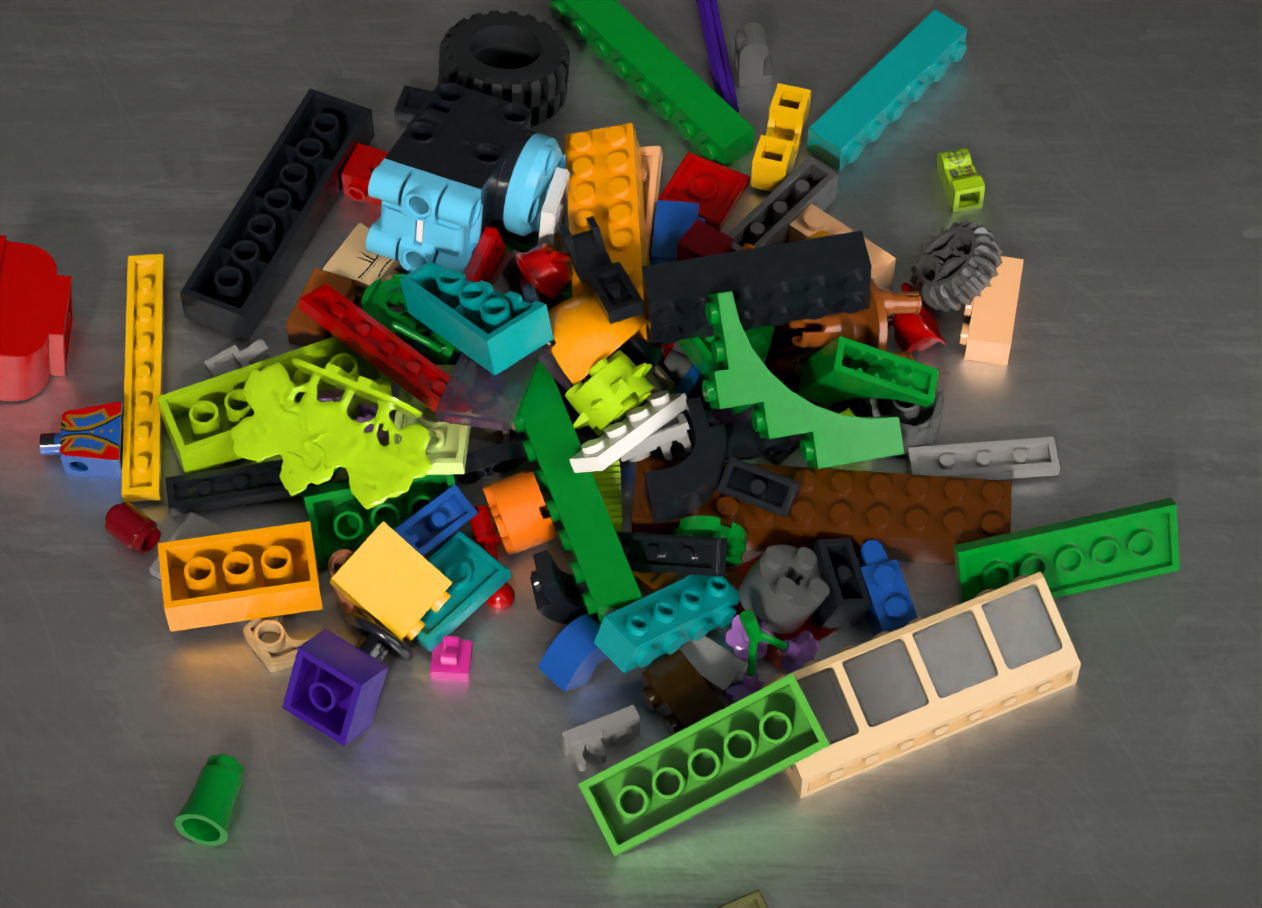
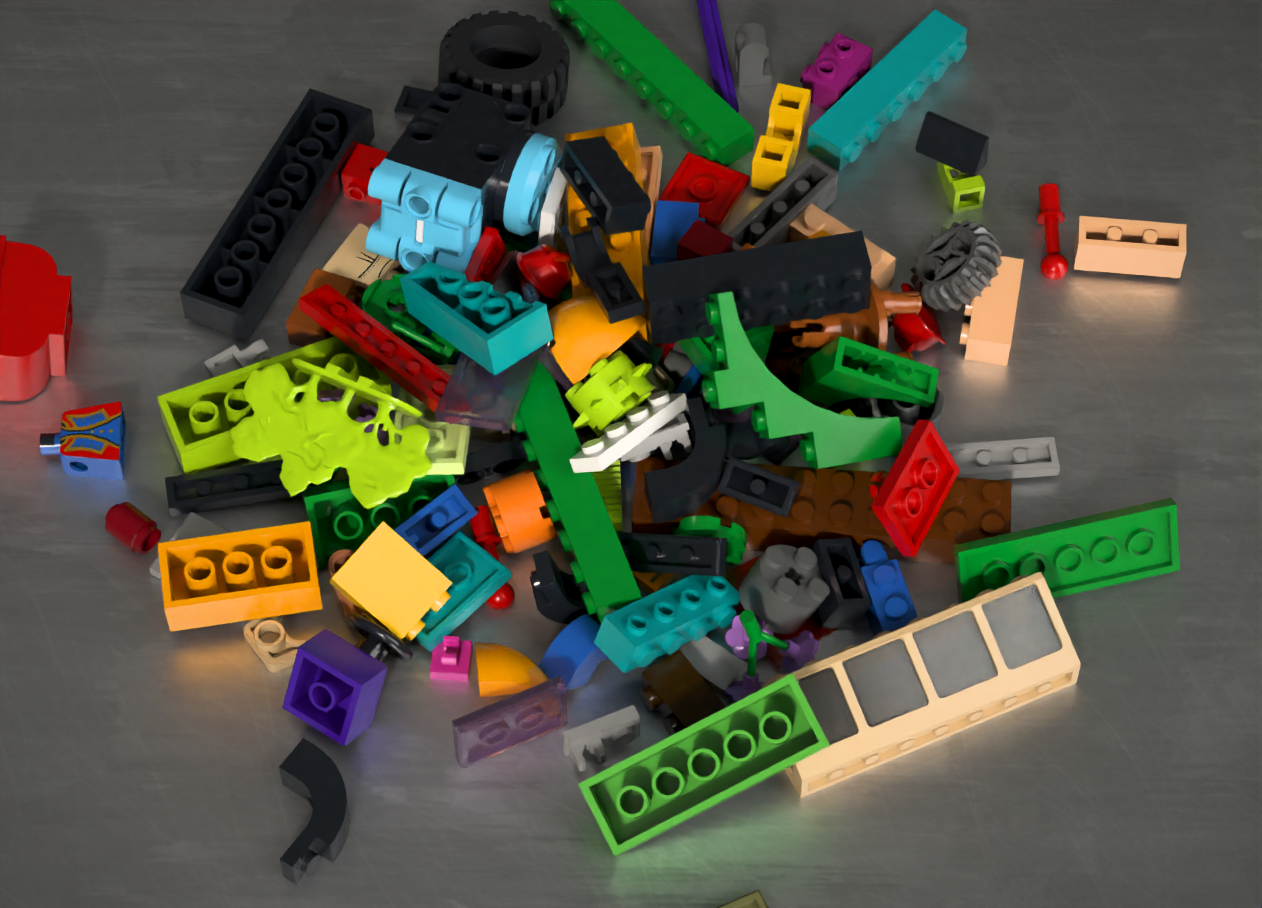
(143, 378): yellow plate -> none
(211, 803): green plant -> none
(317, 780): none -> black arch
(504, 670): none -> light orange brick
(510, 722): none -> clear purple tile
(605, 185): none -> black brick
(836, 70): none -> magenta brick
(914, 488): none -> red plate
(952, 144): none -> black slope
(1053, 265): none -> red pin
(1129, 246): none -> light nougat brick

